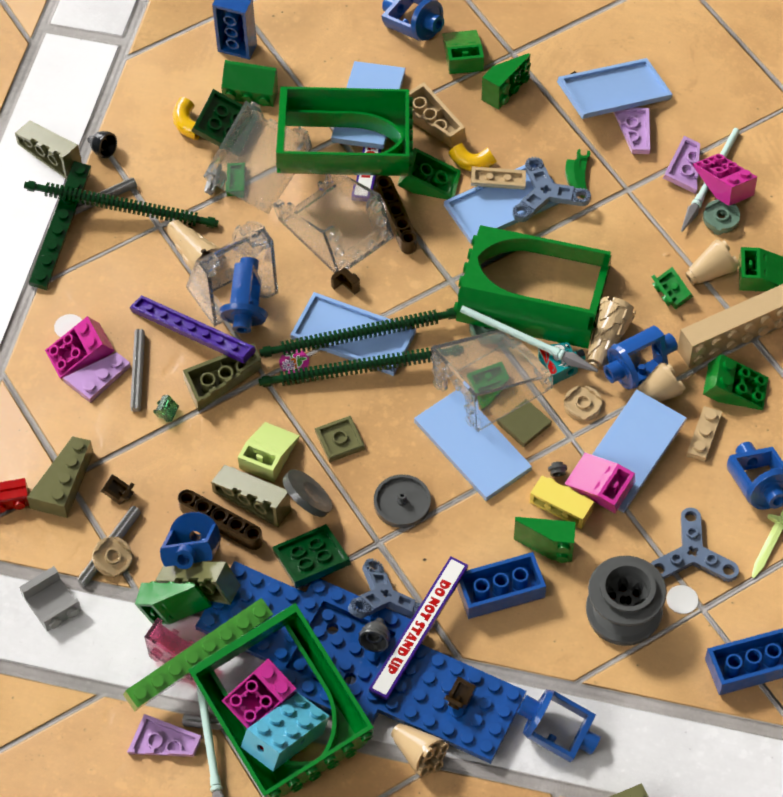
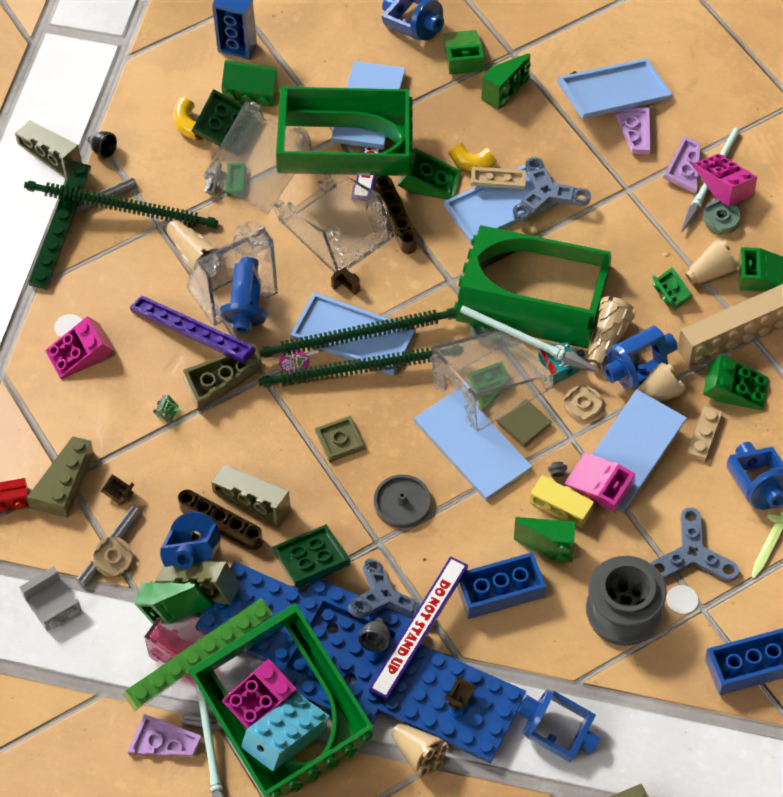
(98, 376): lavender wing -> none
(137, 370): light grey axle -> none
(267, 451): yellowish green slope -> none
(307, 493): dark grey piece -> none
(435, 117): tan wedge -> none
(576, 171): green piece -> none

